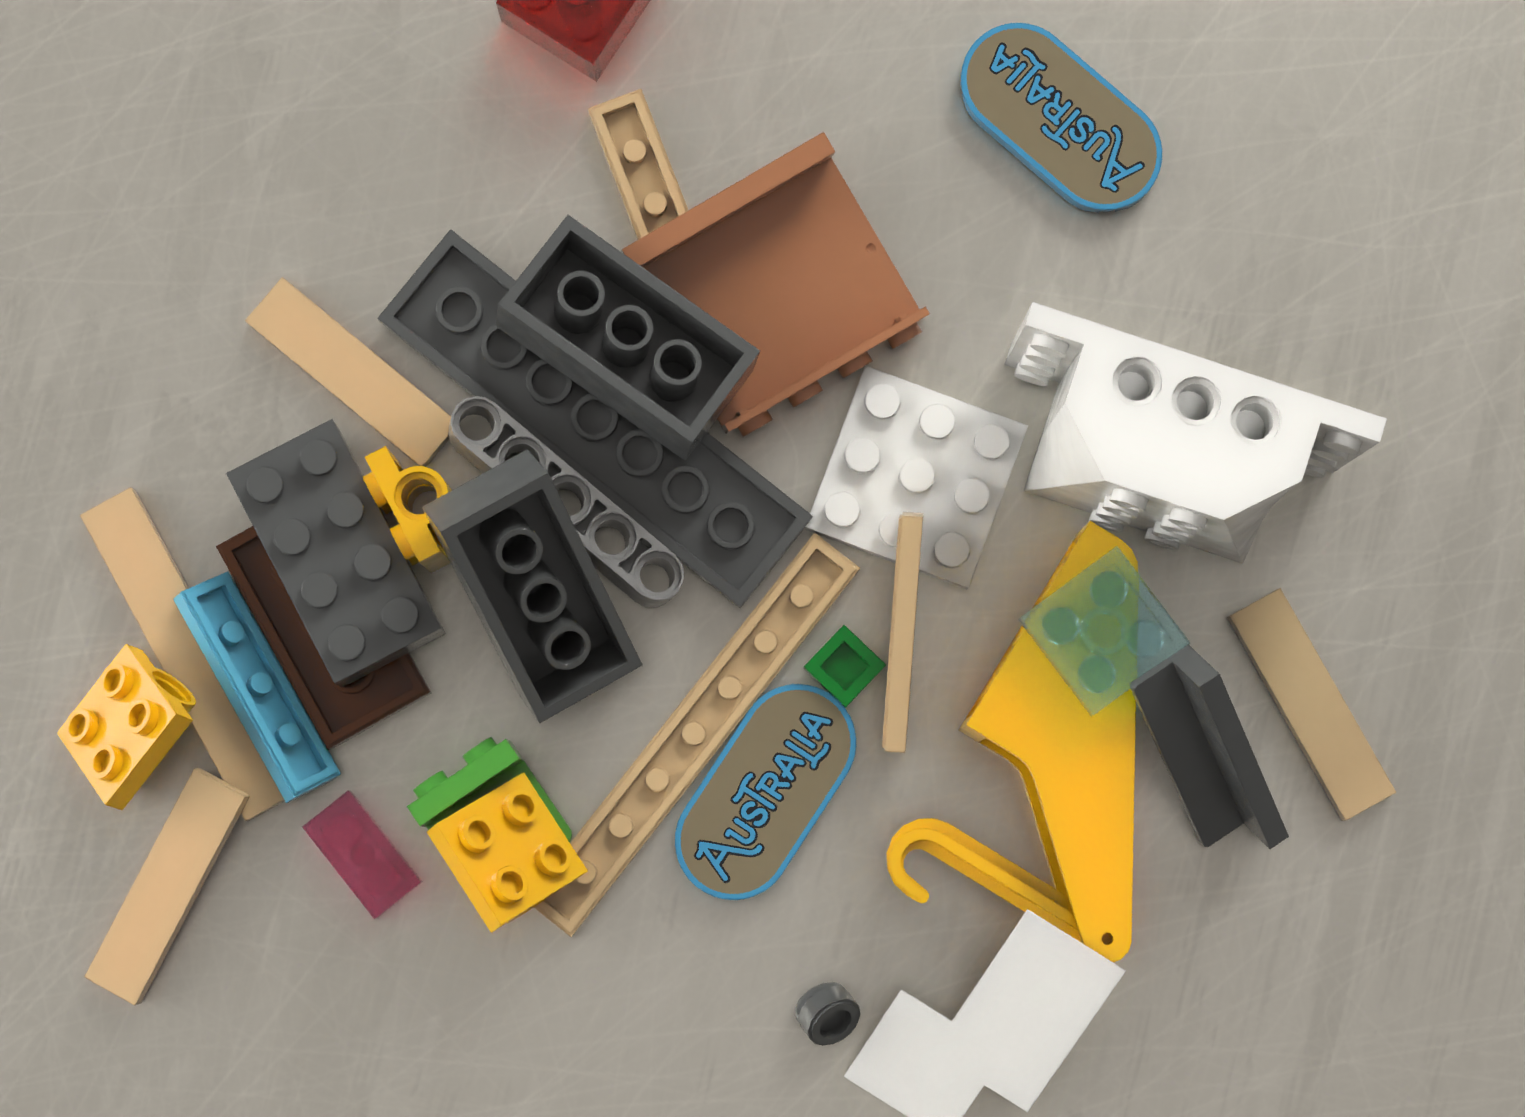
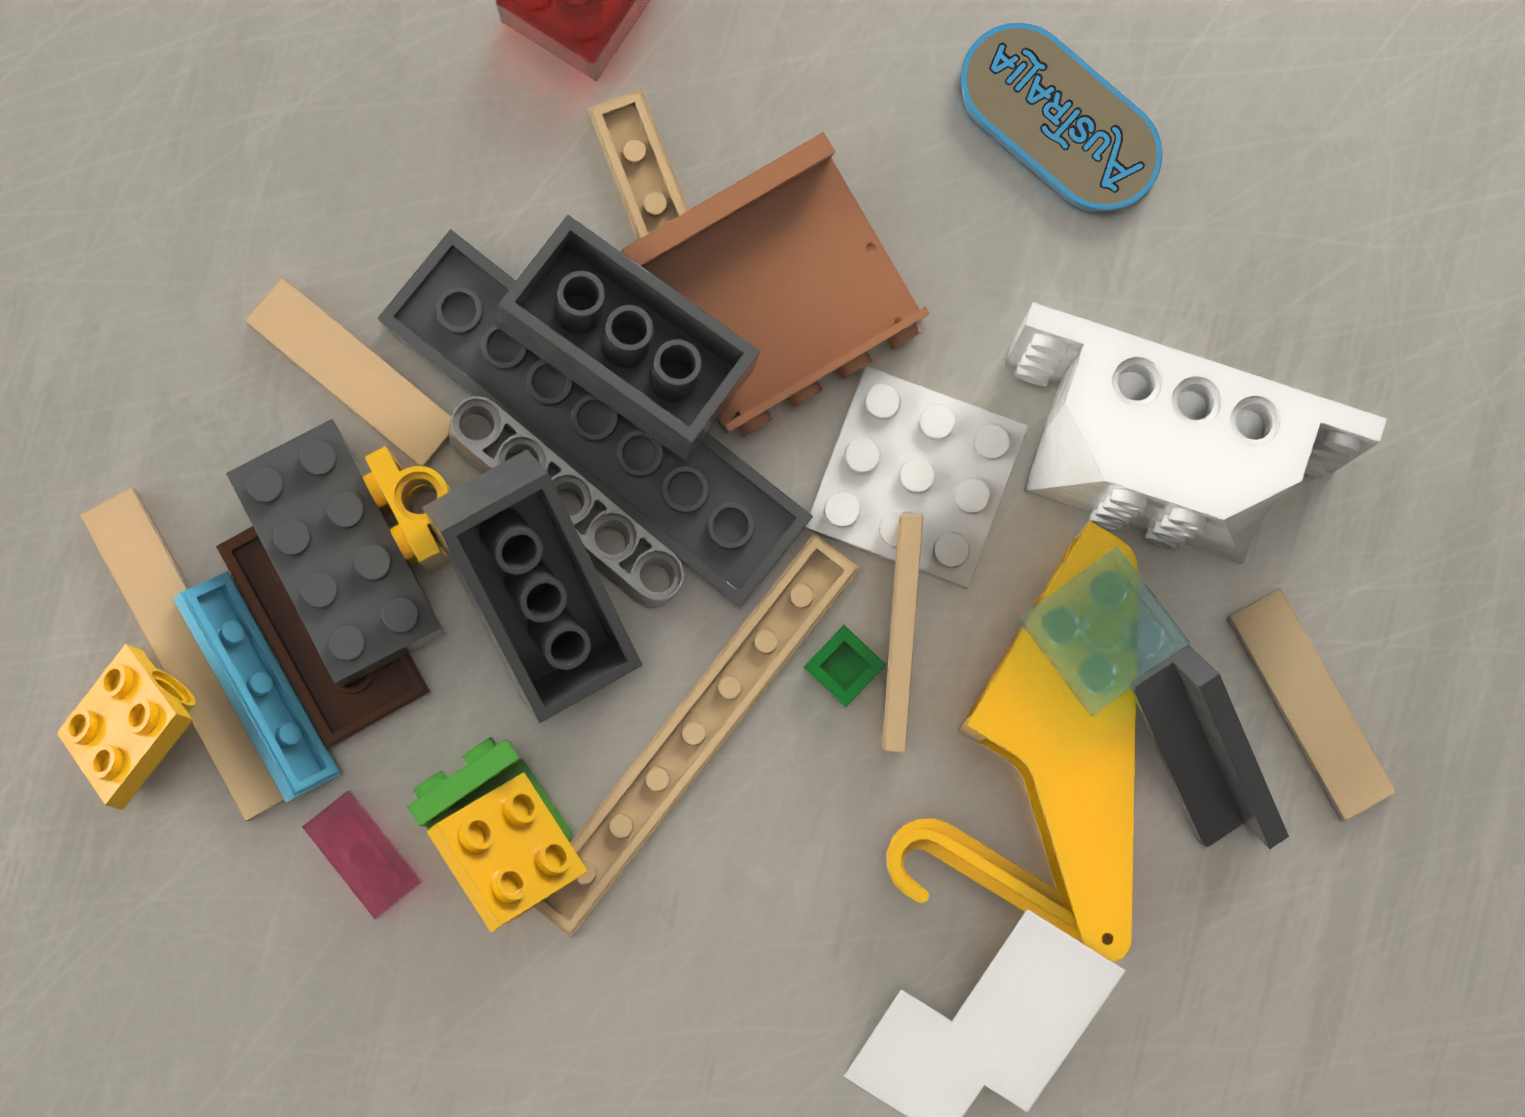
(167, 886): tan tile -> none
(765, 792): dark tan tile -> none
(827, 1013): dark grey tile -> none

